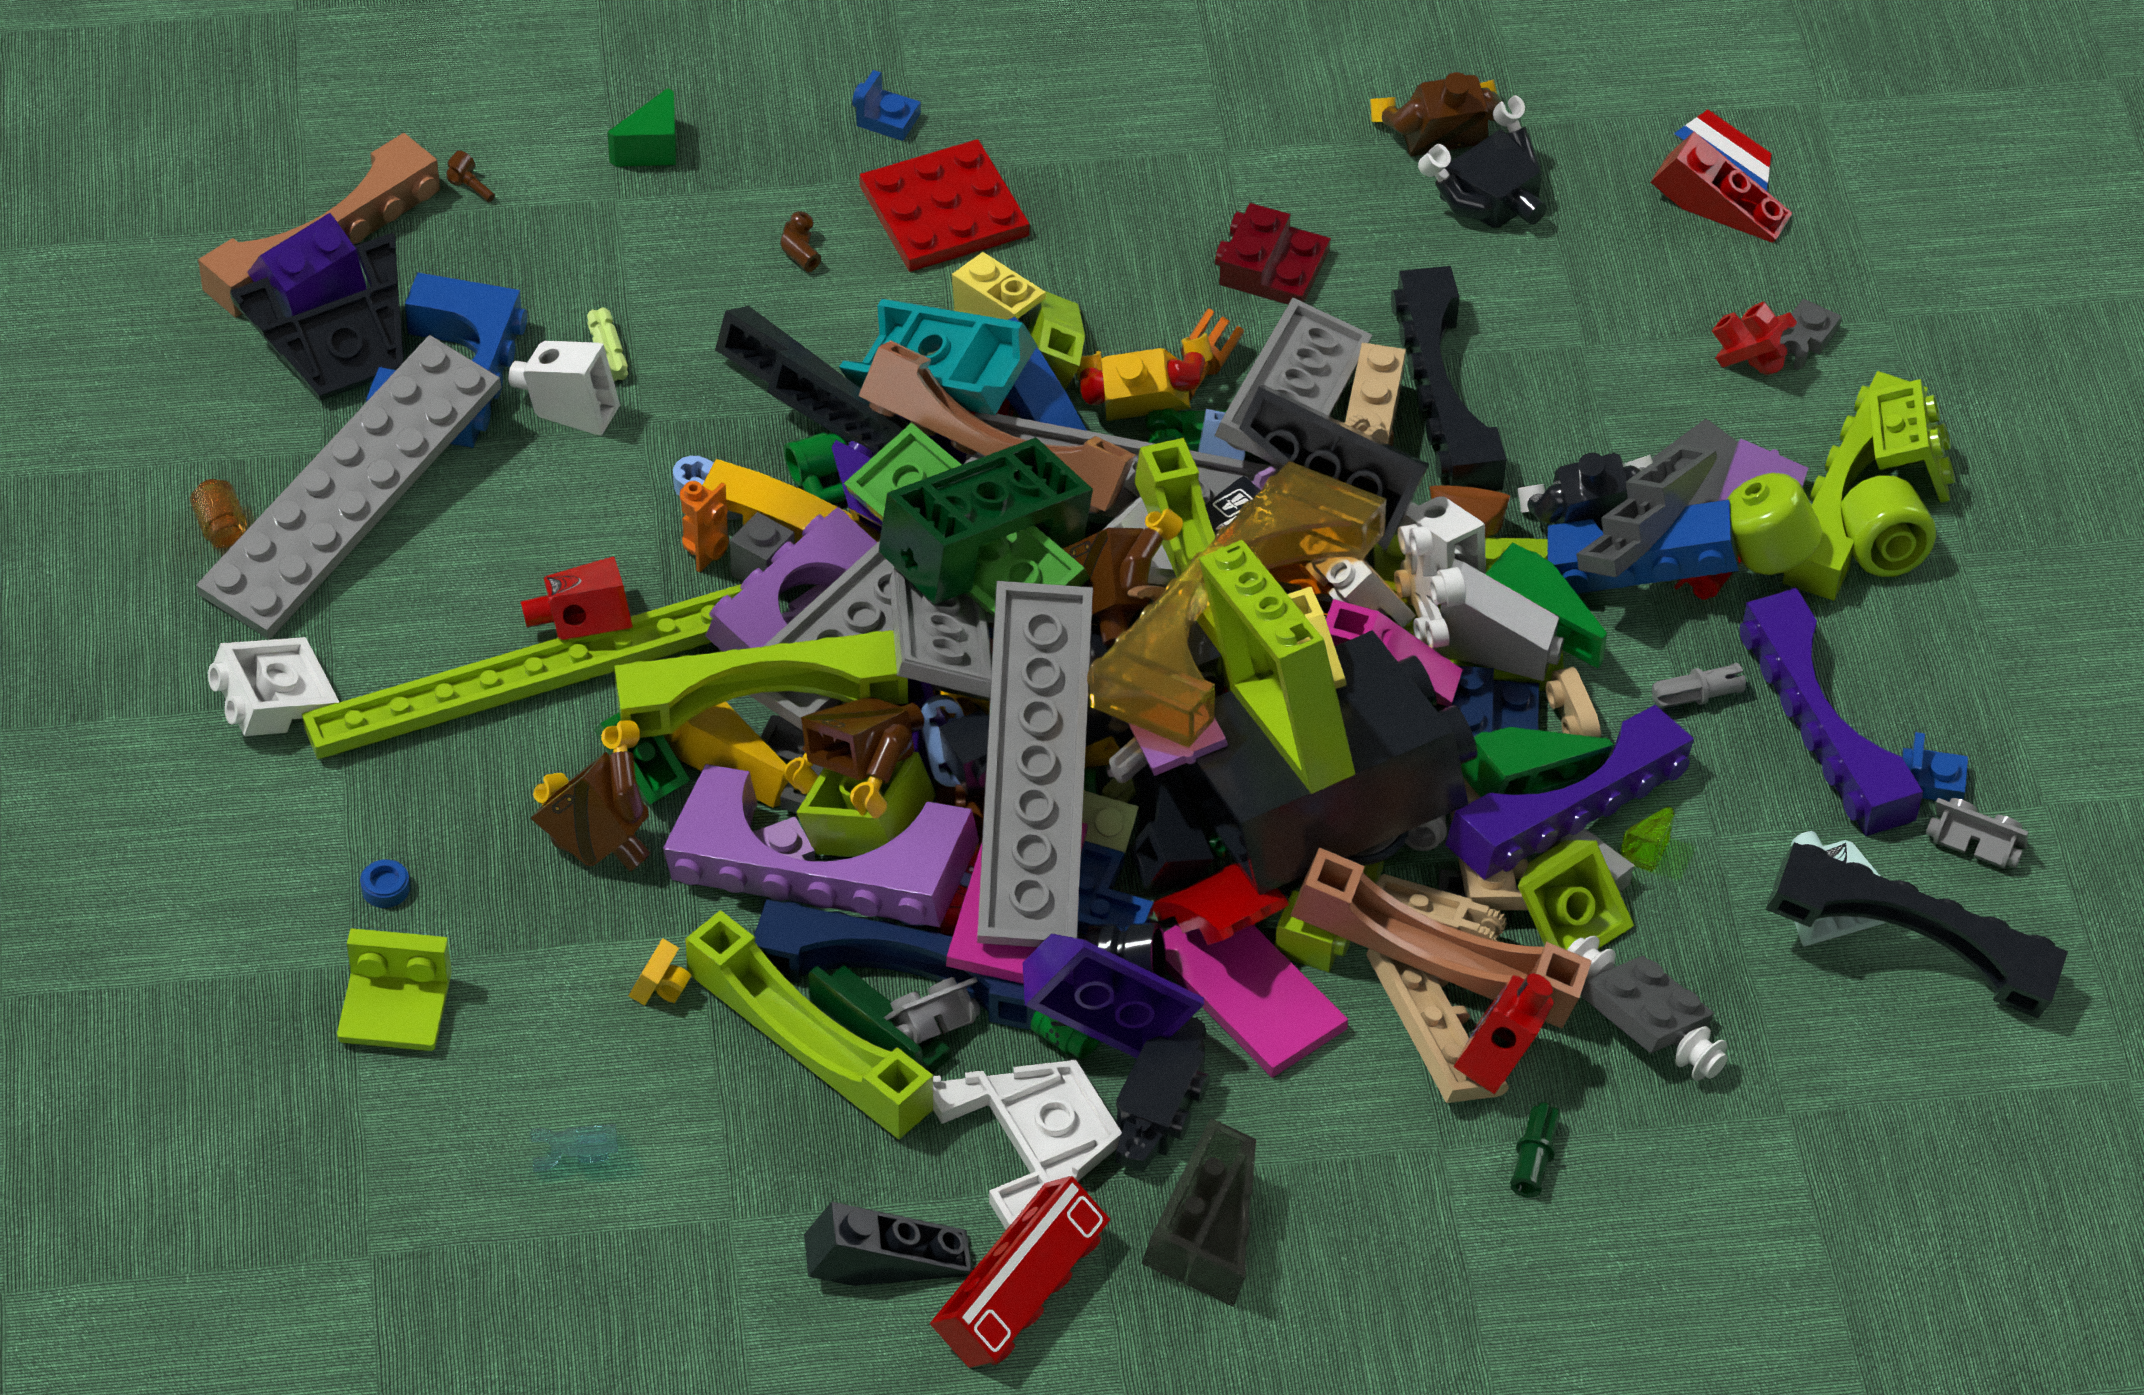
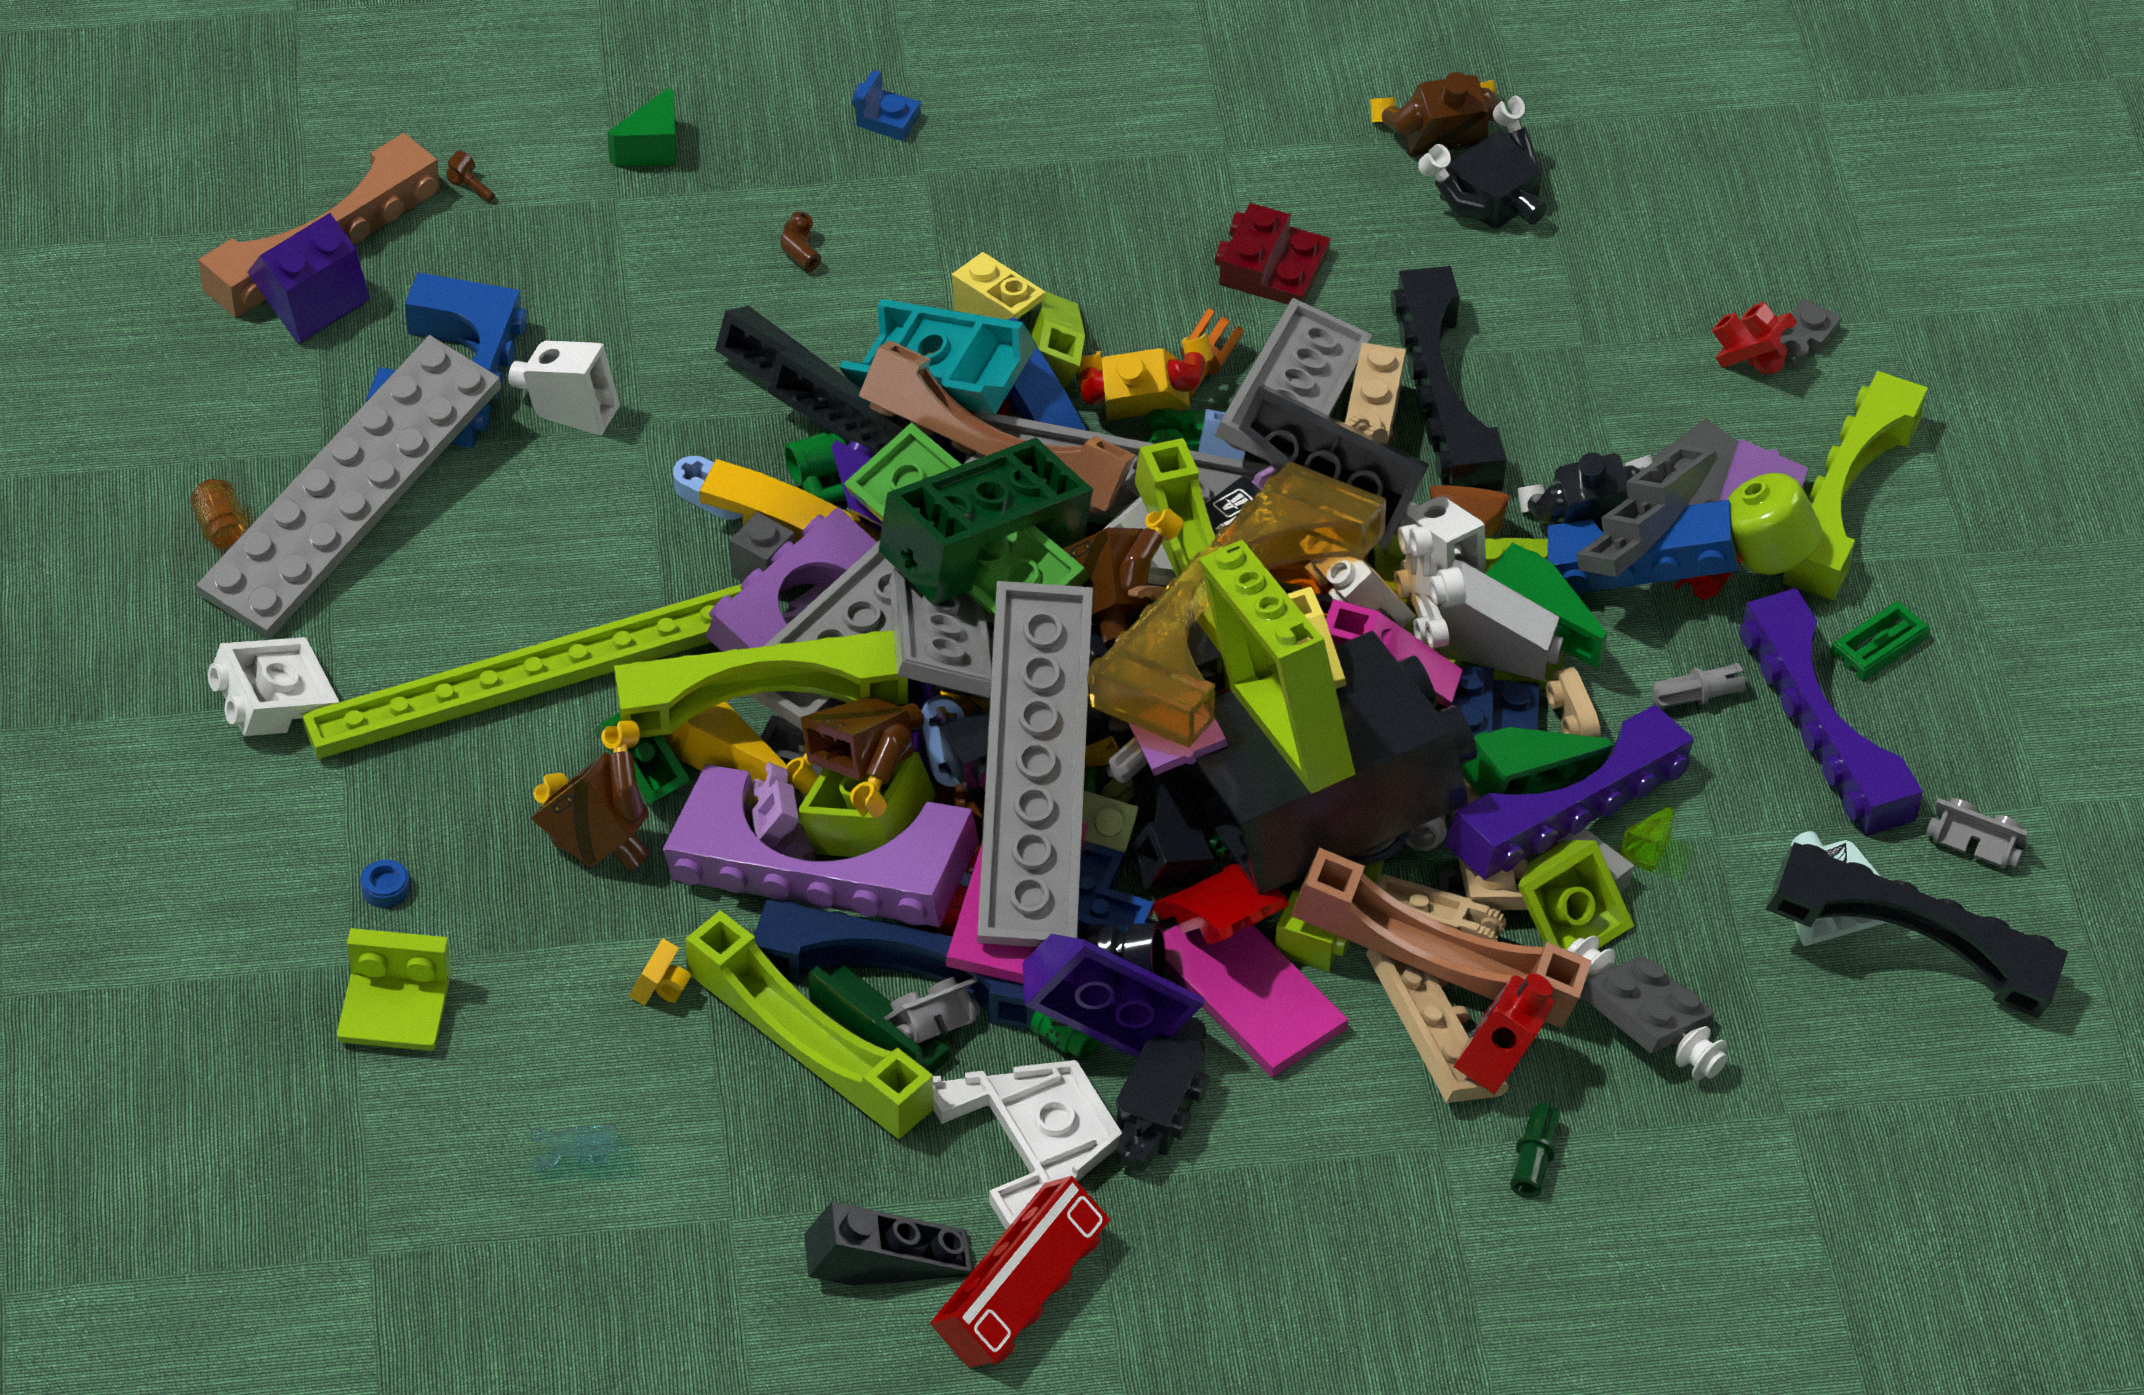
(340, 341): black wing -> none
(581, 601): red torso -> none
(605, 332): yellowish green axle -> none
(705, 522): orange hinge -> none
(776, 808): none -> lavender plate
(944, 205): red plate -> none
(1207, 1216): clear smoke wedge -> none
(1716, 189): red slope -> none
(1731, 143): sticker -> none
(1885, 646): none -> green tile
(1887, 526): lime head -> none
(1908, 432): lime bracket -> none
(1936, 772): blue bracket -> none

